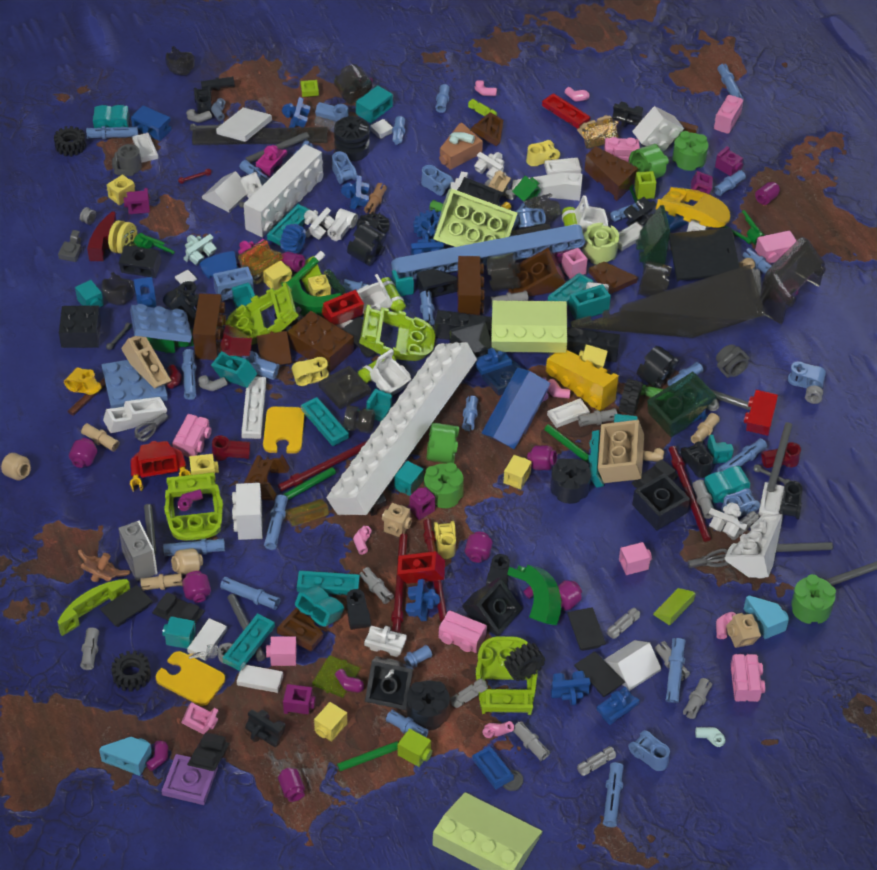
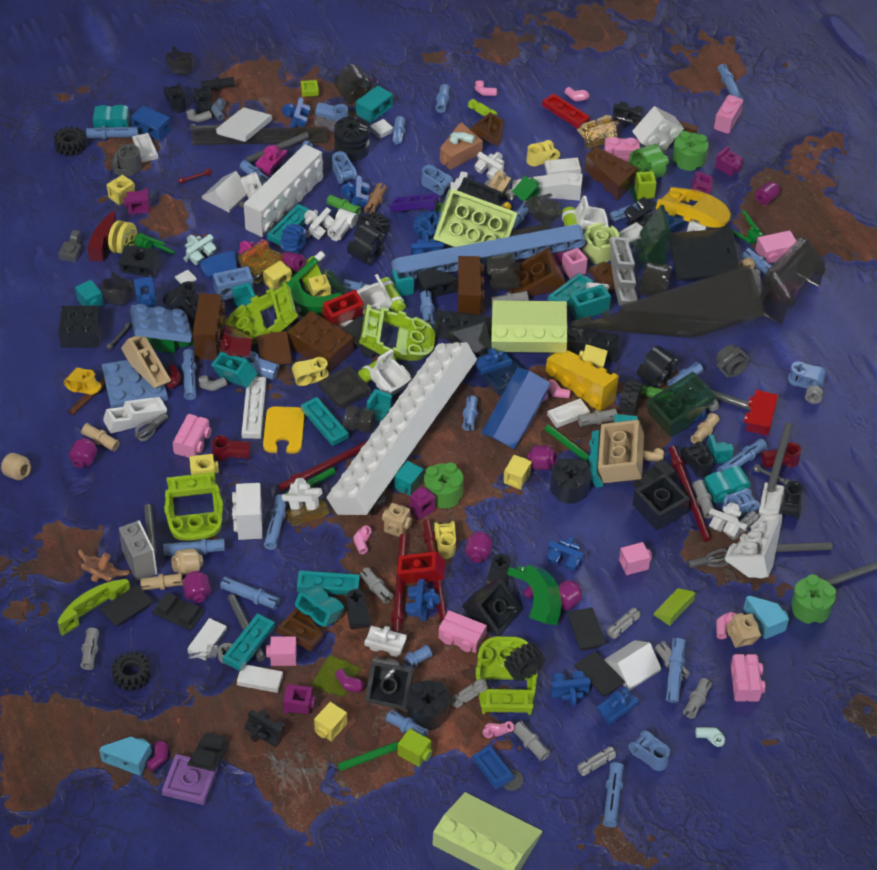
(87, 215): light grey bush -> none
(154, 460): red torso -> none
(175, 98): none -> black piece
(179, 632): teal brick -> none
(187, 499): magenta arm -> none
(195, 680): yellow piece -> none
(200, 718): bright pink bracket -> none
(259, 473): reddish brown piece -> none
(291, 784): magenta brick -> none
(301, 492): none -> white hips
(342, 203): none -> bright green pin
(415, 202): none -> dark purple plate
(442, 443): bright green brick -> none
(531, 217): medium blue piece -> none
(566, 550): none -> blue hips
(622, 270): none -> light grey slope
(729, 182): medium blue pin -> none

